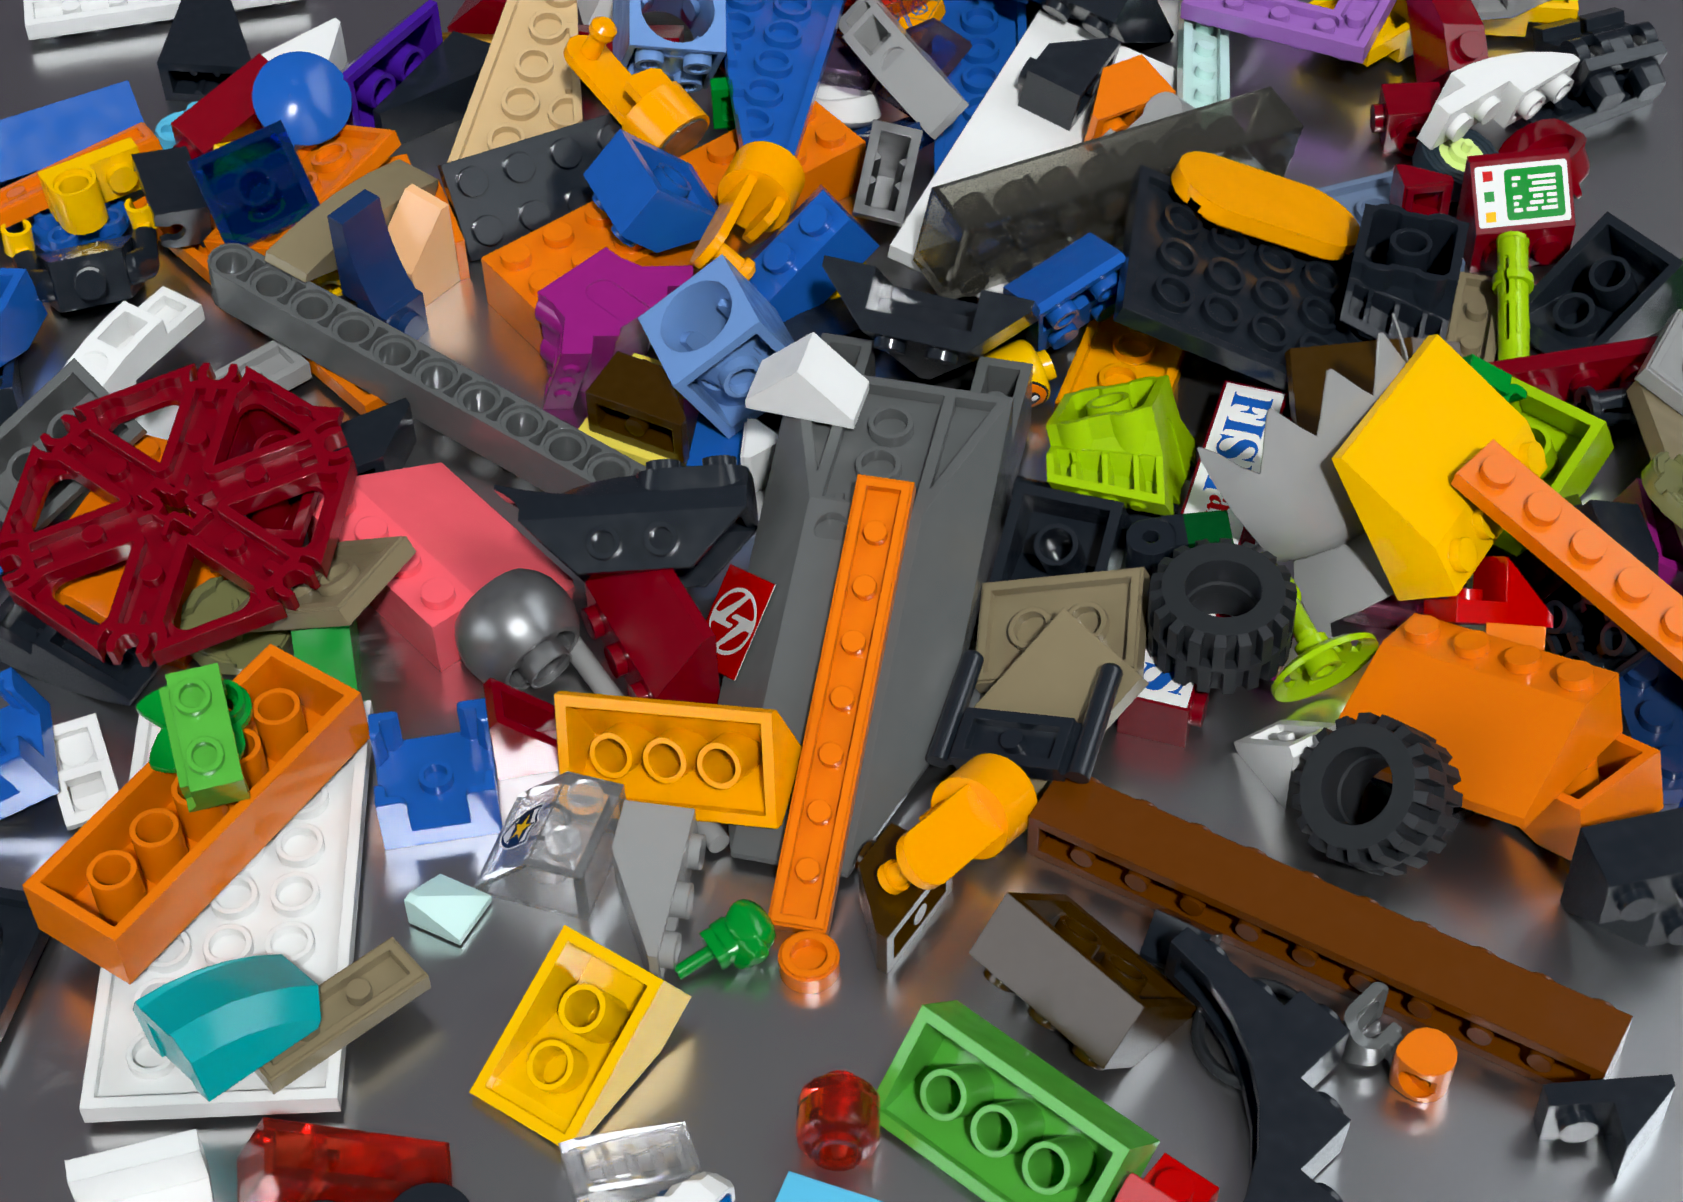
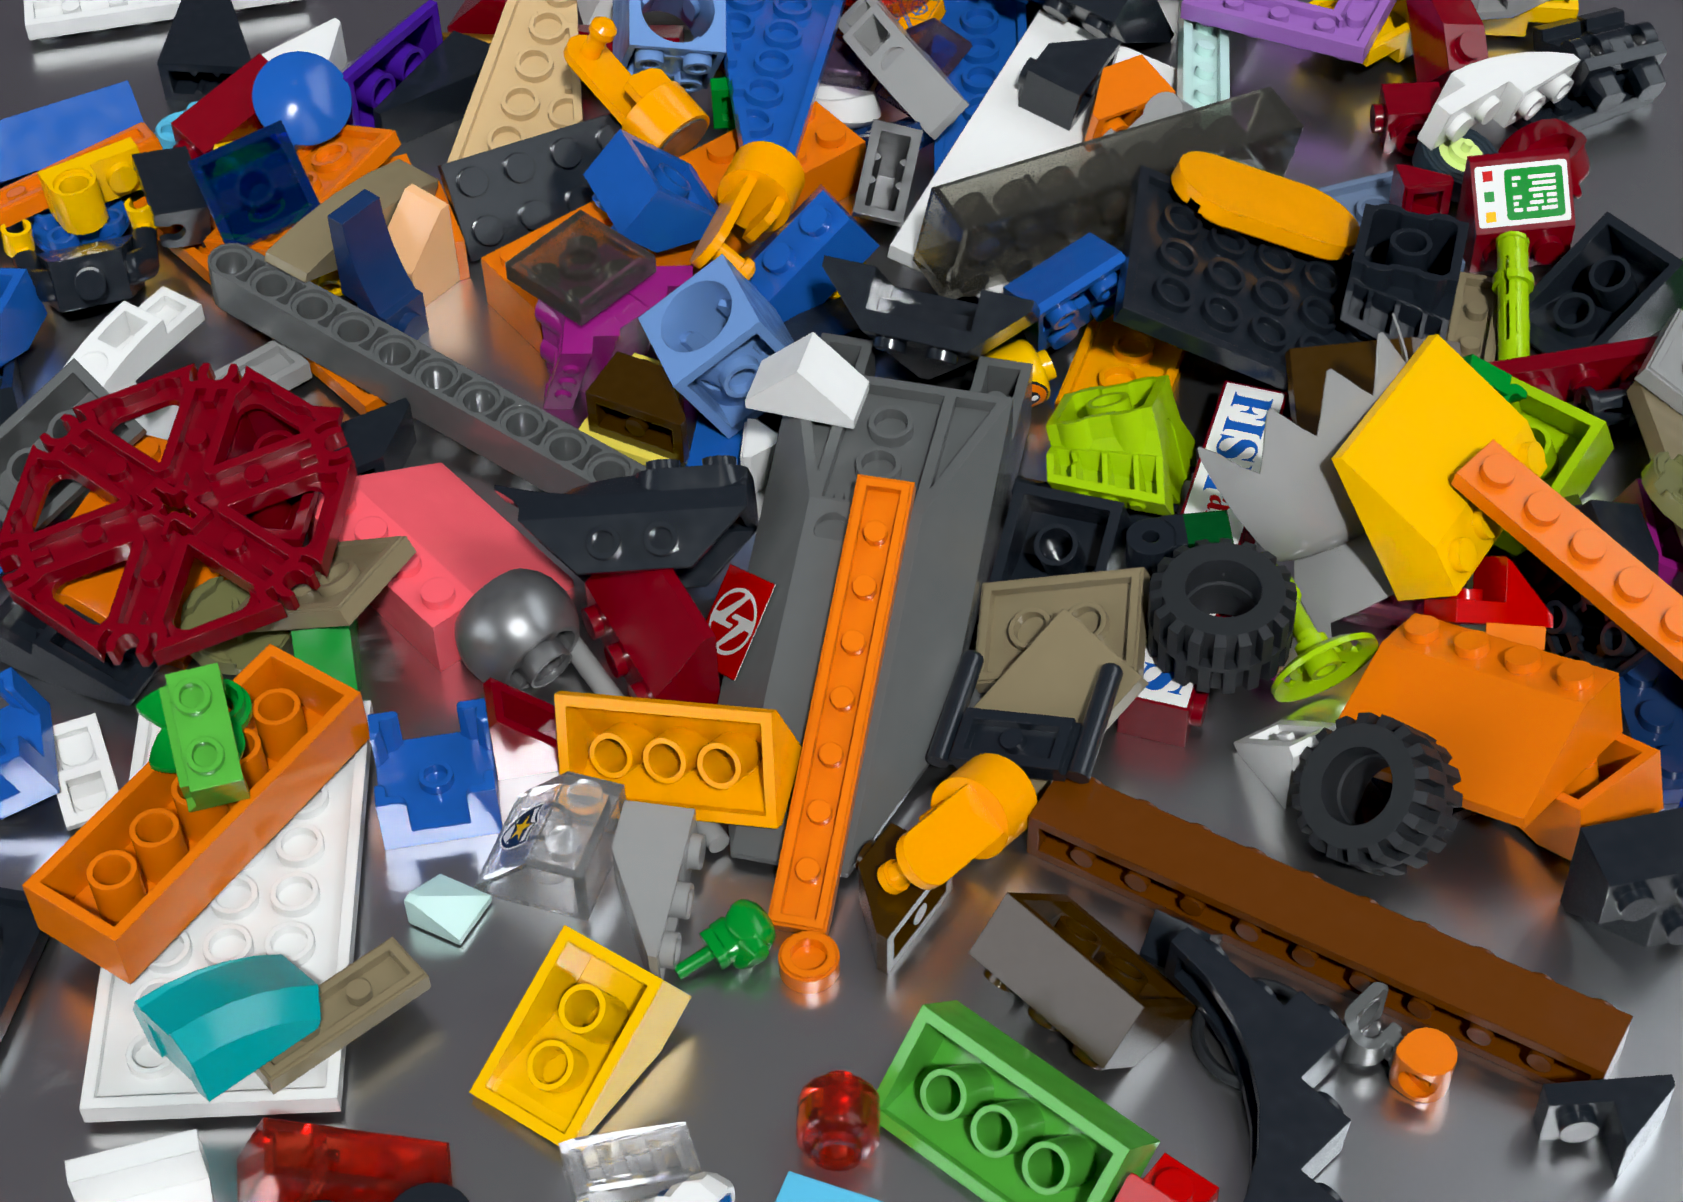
(580, 267): none -> clear smoke plate

